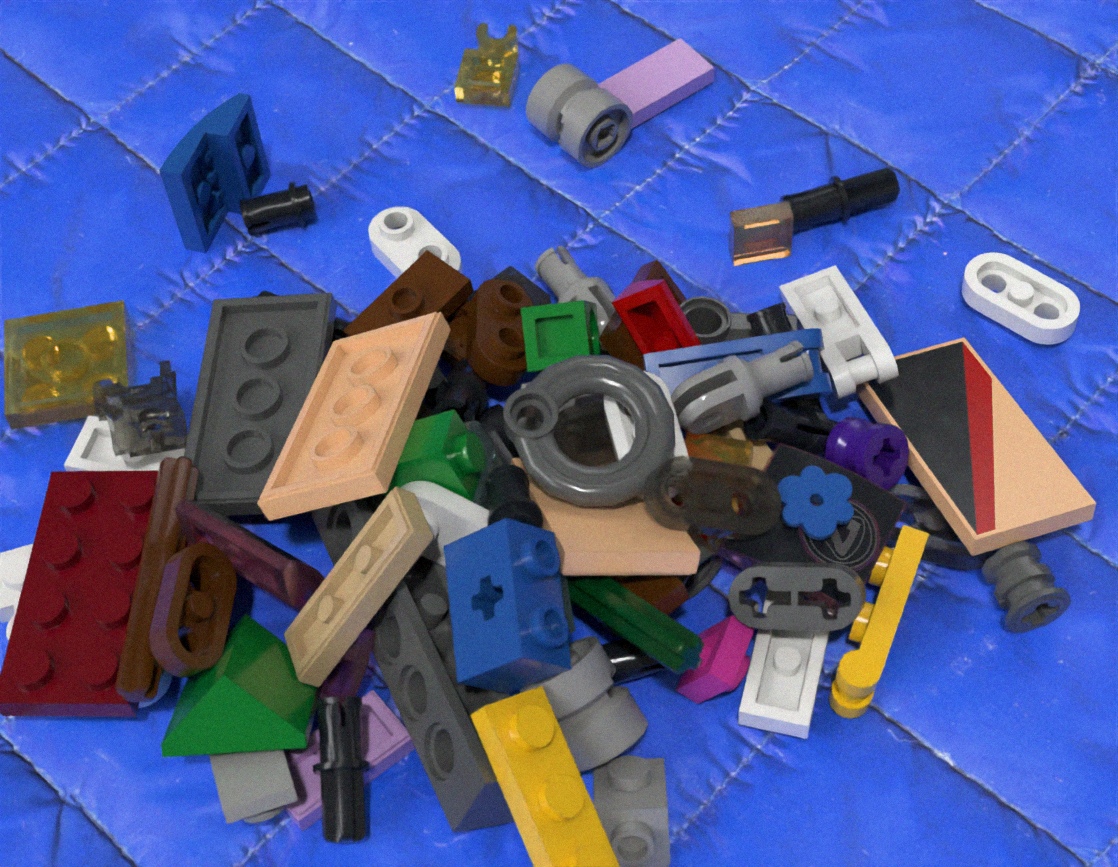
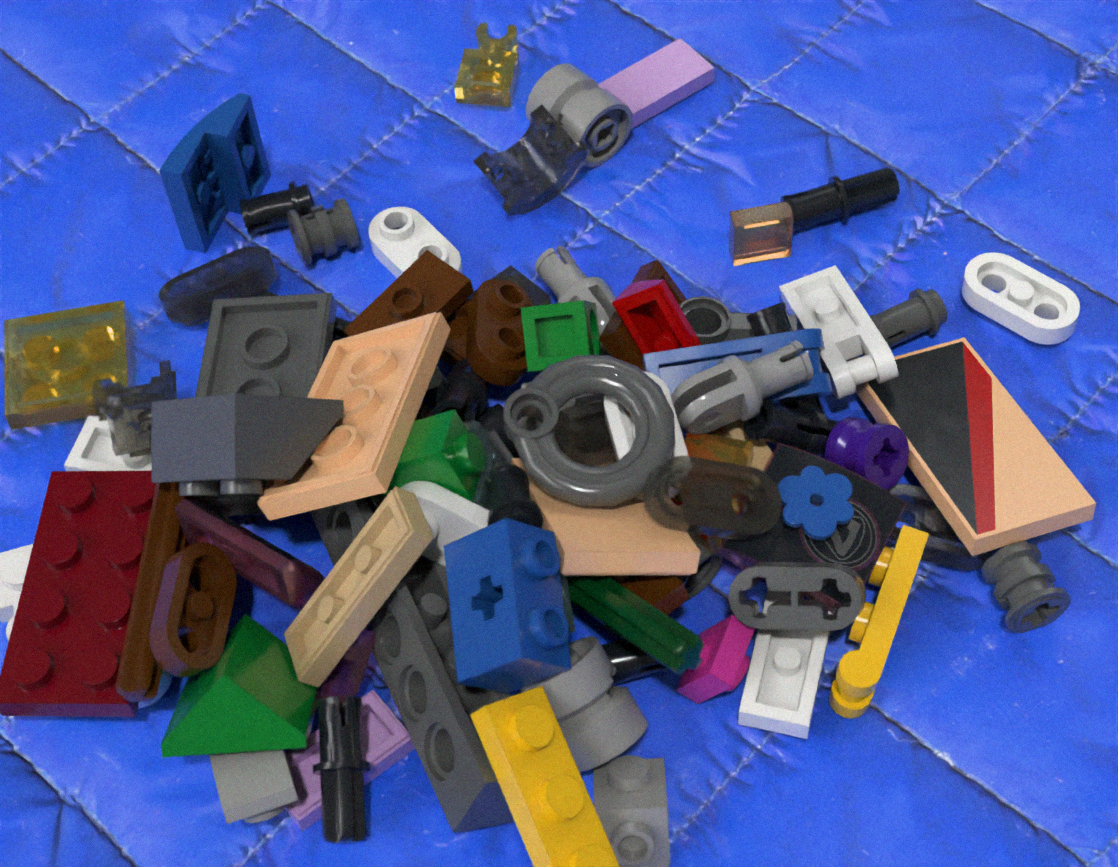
(234, 275): none -> clear smoke plate
(236, 440): none -> dark grey slope
(323, 230): none -> dark grey bush
(535, 166): none -> clear smoke piece
(912, 317): none -> dark grey pin

